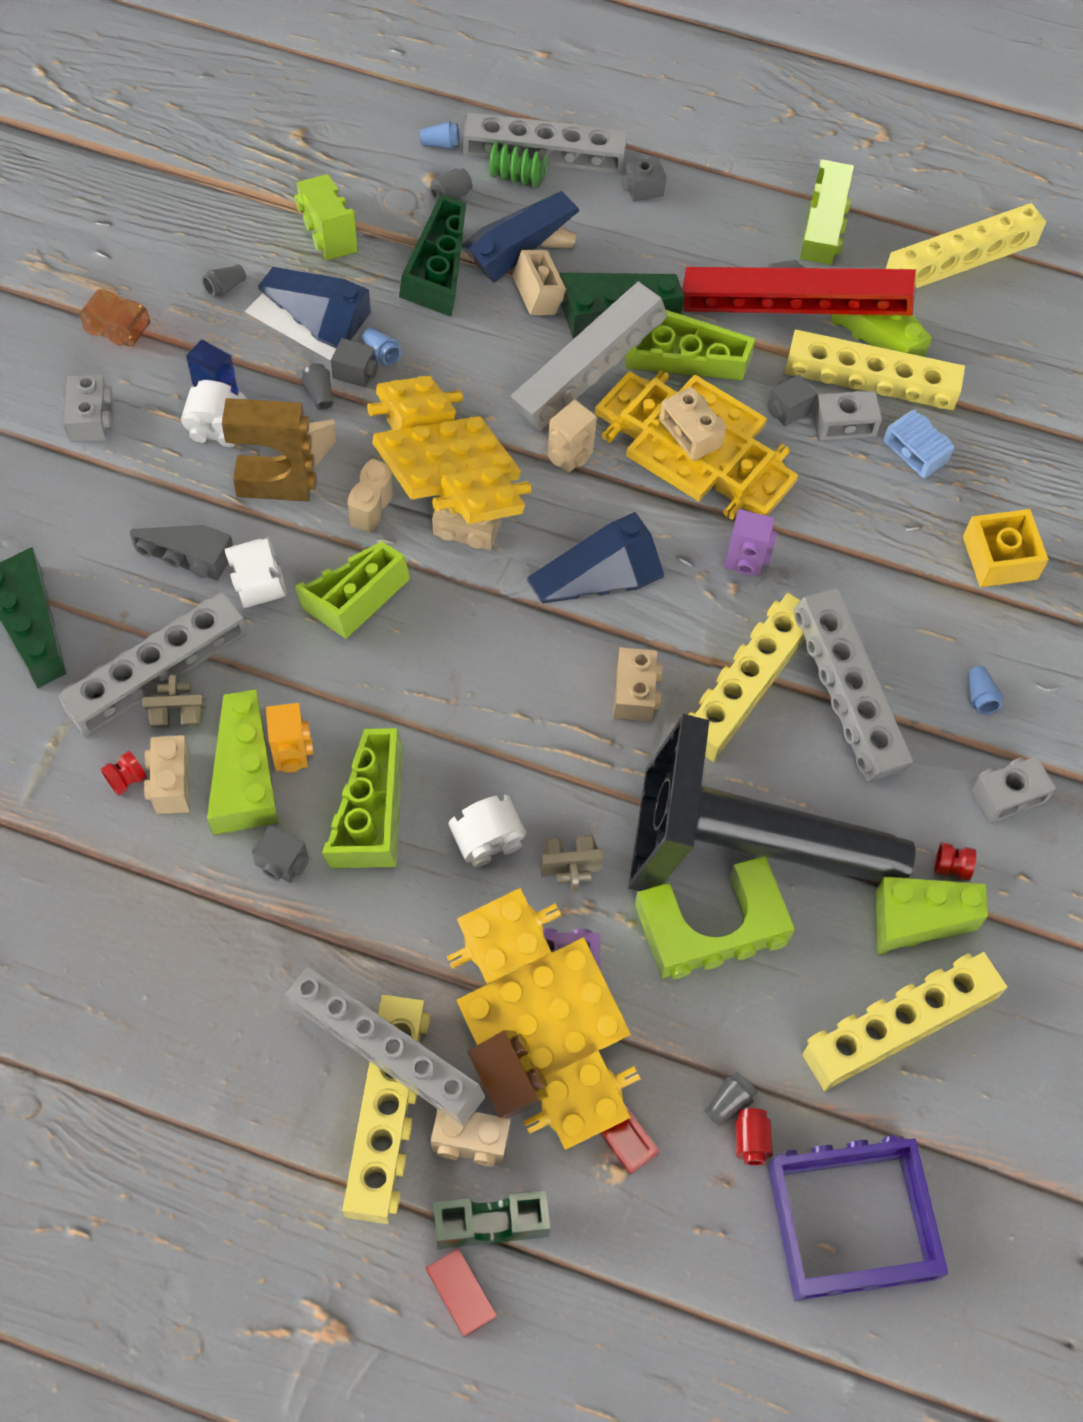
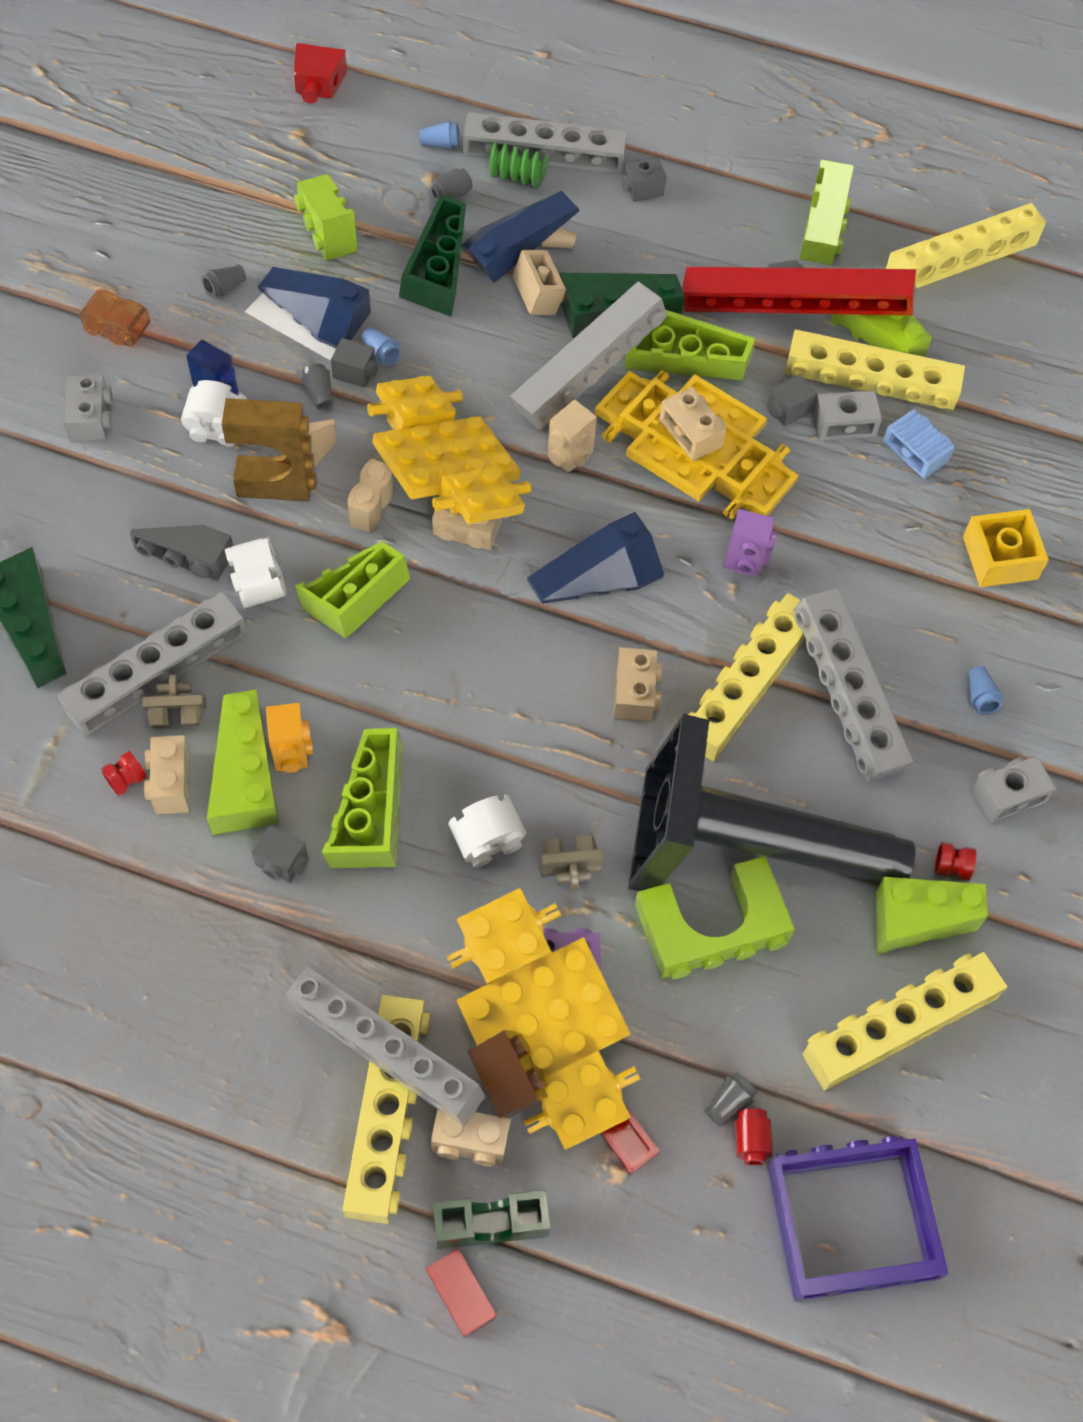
(318, 71): none -> red torso

